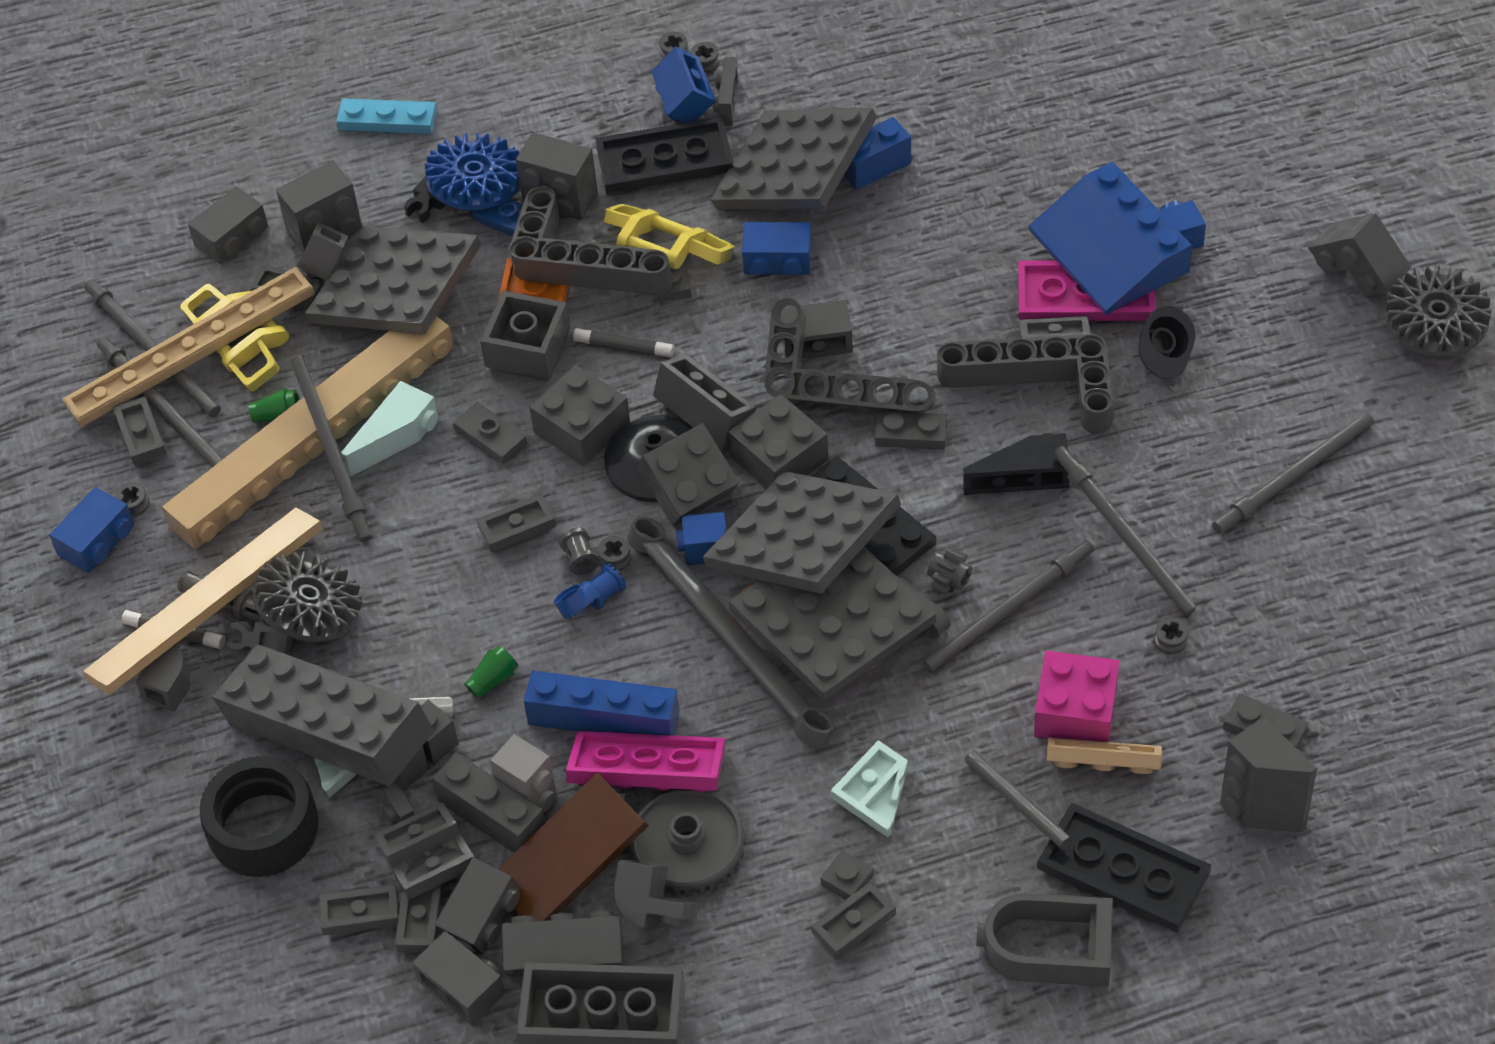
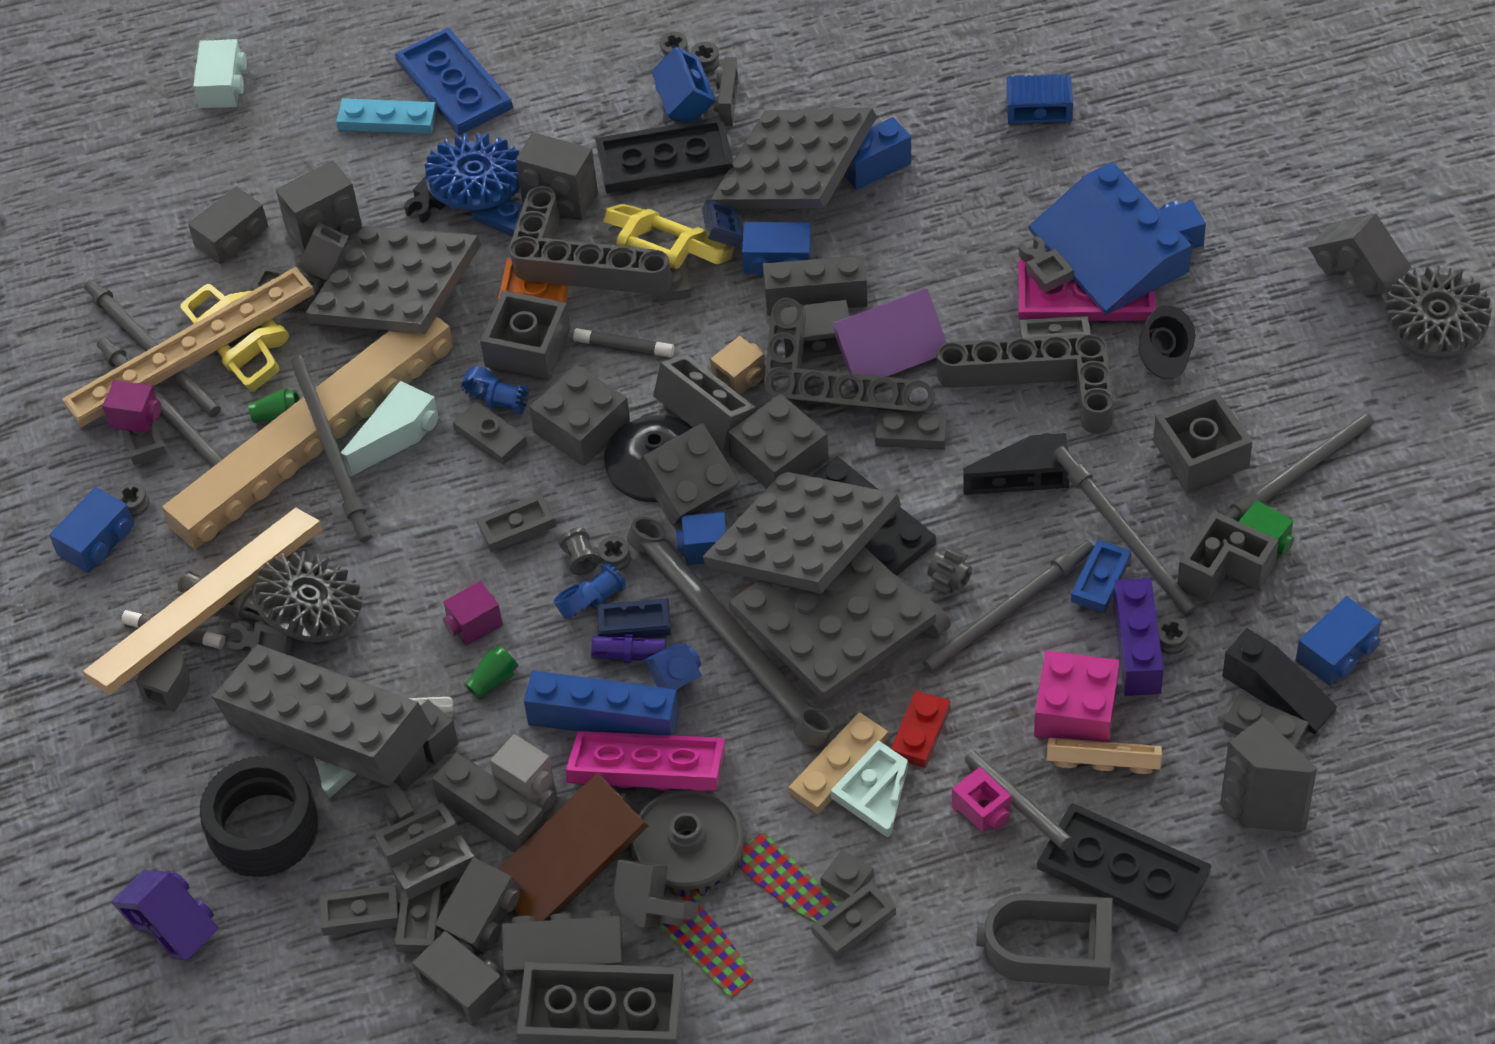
(131, 406): none -> magenta brick
(164, 908): none -> dark purple brick
(219, 73): none -> light aqua brick
(453, 80): none -> blue tile
(472, 613): none -> magenta brick
(494, 390): none -> blue connector
(625, 648): none -> dark purple pin
(637, 618): none -> dark blue plate
(674, 666): none -> blue brick
(722, 223): none -> dark blue plate
(739, 365): none -> tan brick
(778, 876): none -> piece
(817, 281): none -> dark grey brick
(833, 763): none -> tan plate
(890, 336): none -> medium lavender tile
(921, 728): none -> red plate
(982, 801): none -> dark pink brick
(1039, 98): none -> blue brick
(1045, 268): none -> dark grey plate
(1099, 574): none -> blue plate
(1138, 637): none -> dark purple brick
(1202, 441): none -> dark grey brick
(1223, 550): none -> dark grey brick
(1271, 523): none -> green brick
(1275, 680): none -> black slope
(1339, 641): none -> blue brick

